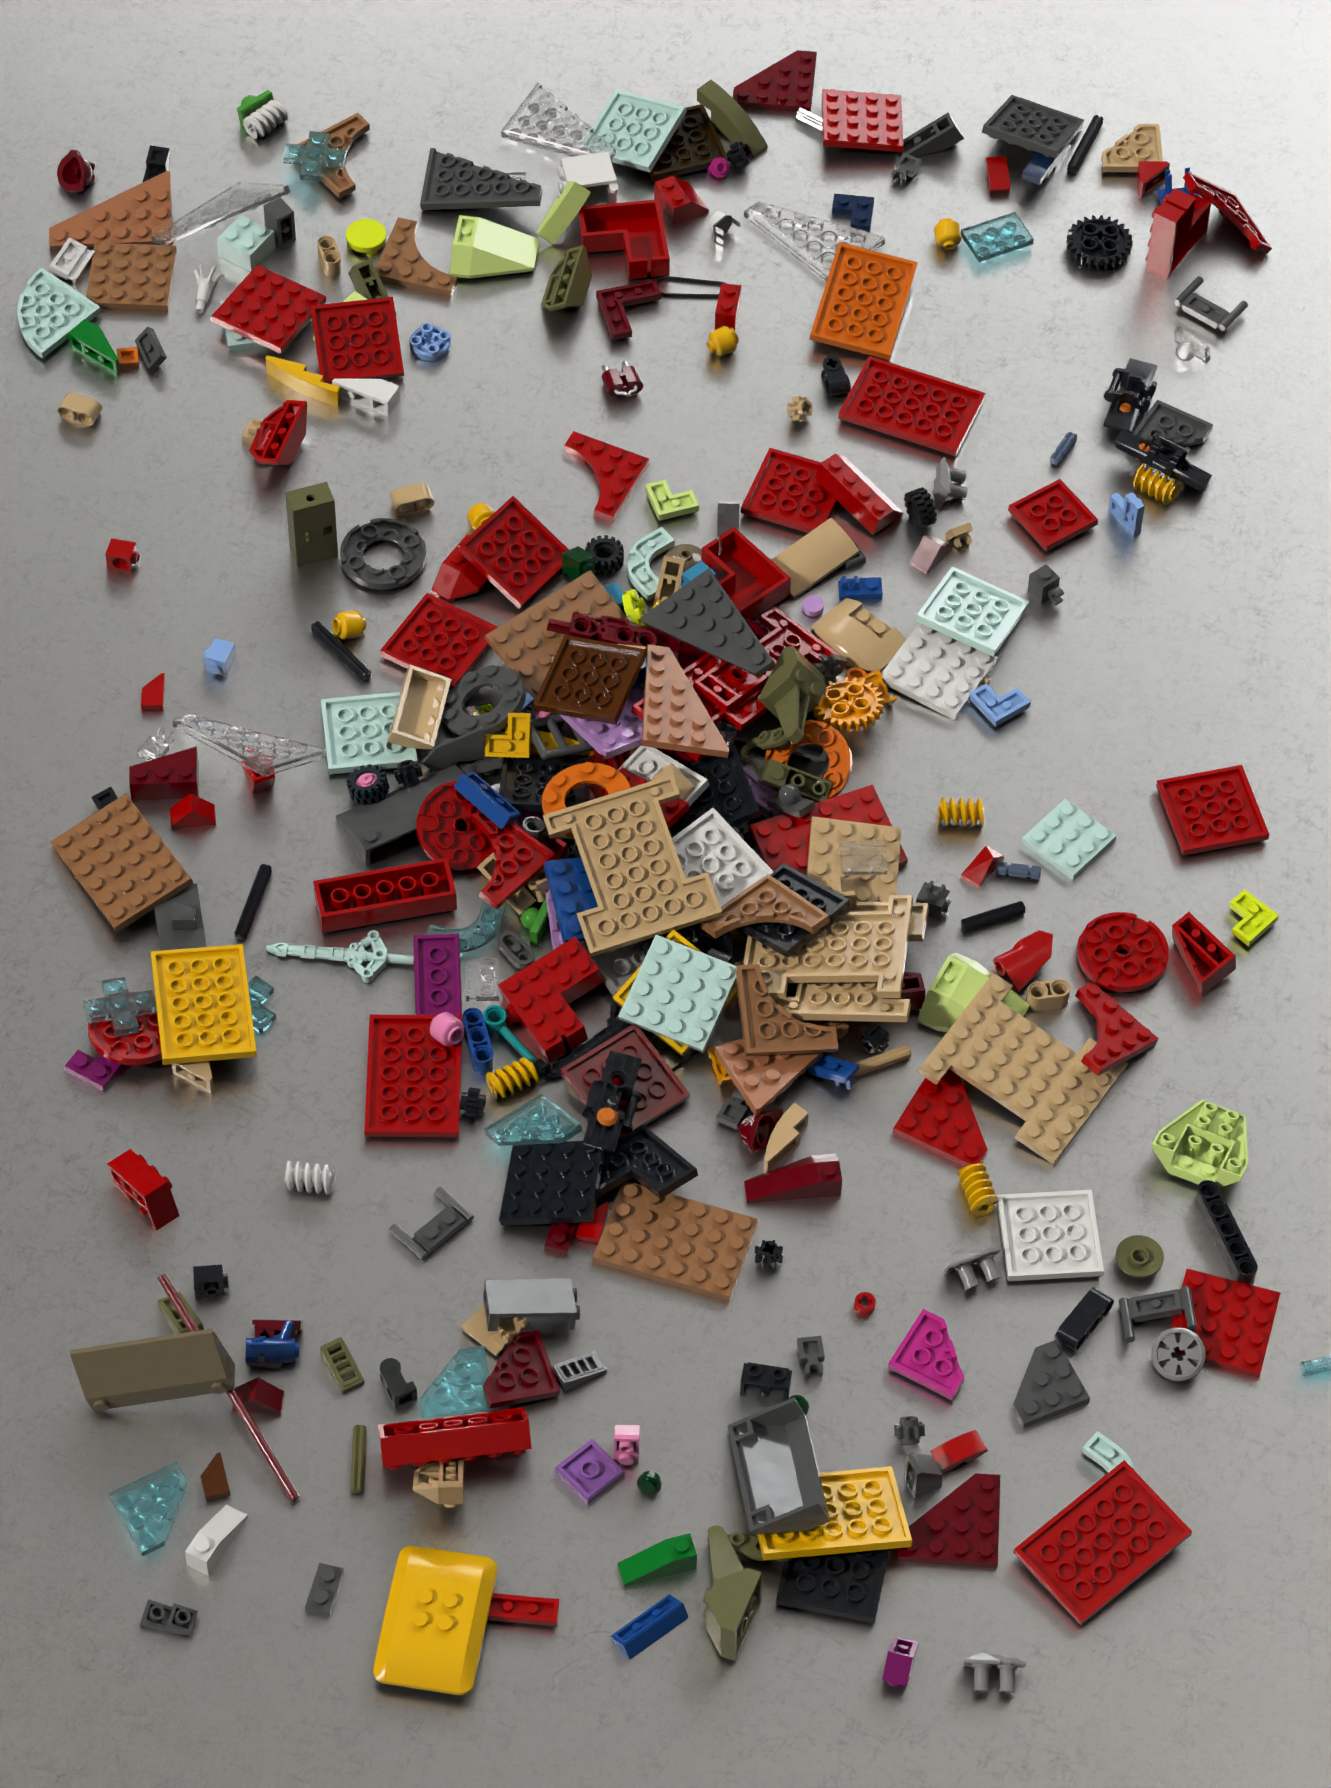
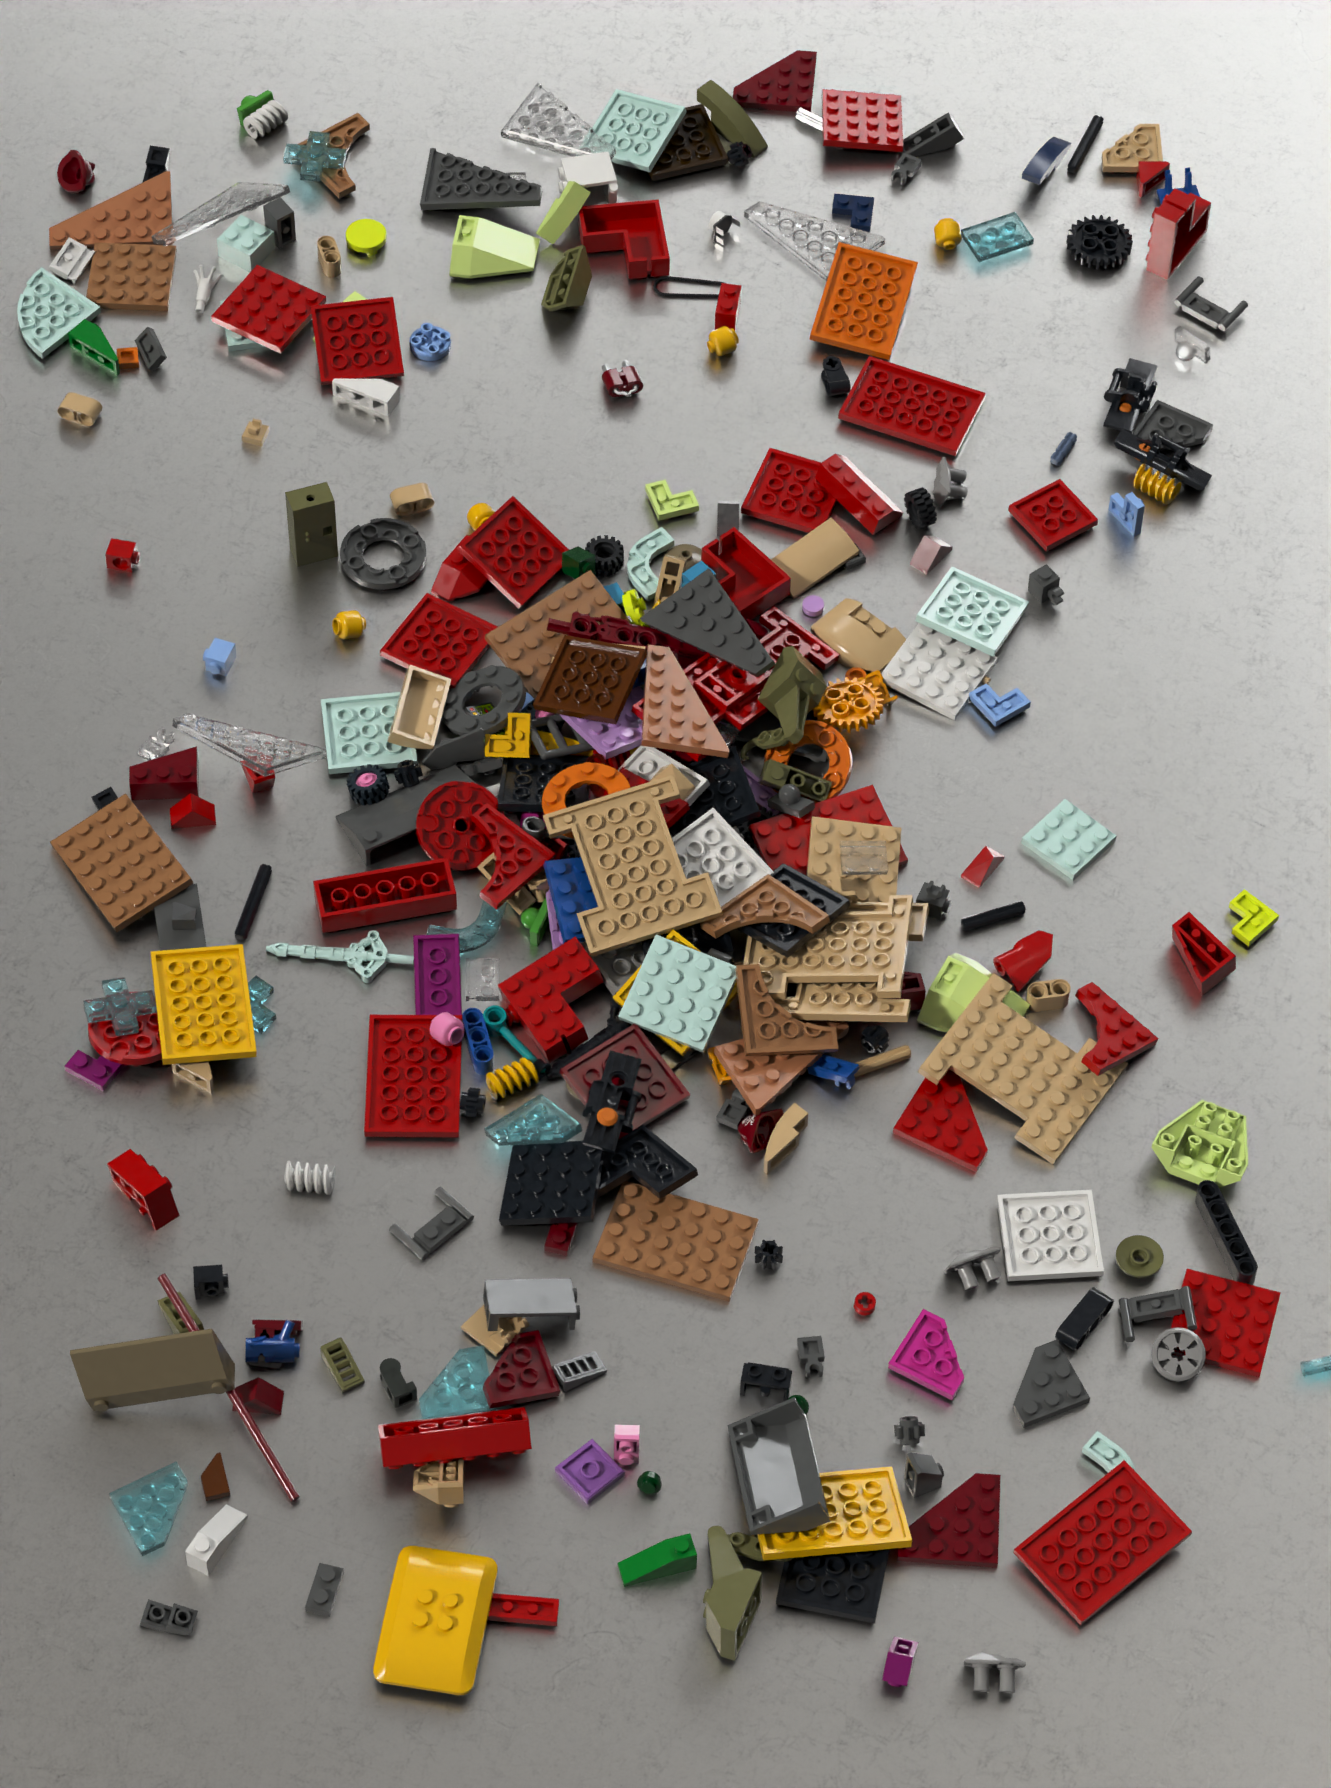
(153, 694): red tile -> none
(281, 434): red wedge -> none
(296, 377): yellow slope -> none
(341, 650): black axle -> none
(358, 1459): olive axle -> none
(367, 281): olive slope -> none
(404, 265): medium nougat plate -> none
(486, 799): blue slope -> none
(518, 951): dark grey plate -> none
(593, 1230): red tile -> none
(614, 468): red plate -> none
(615, 299): dark red plate -> none
(650, 1626): blue slope -> none
(678, 200): red slope -> none
(719, 167): dark pink plate -> none
(799, 408): tan gear -> none
(804, 1179): dark red wedge -> none
(832, 665): dark grey plate -> none
(860, 588): blue plate -> none
(959, 1449): red slope -> none
(960, 532): tan tile -> none
(961, 811): yellow piece -> none
(978, 1189): yellow piece -> none
(998, 174): red slope -> none
(1019, 870): sand blue axle -> none
(1033, 126): dark grey plate -> none
(1122, 930): red plate -> none
(1212, 810): red plate -> none
(1229, 207): red plate -> none

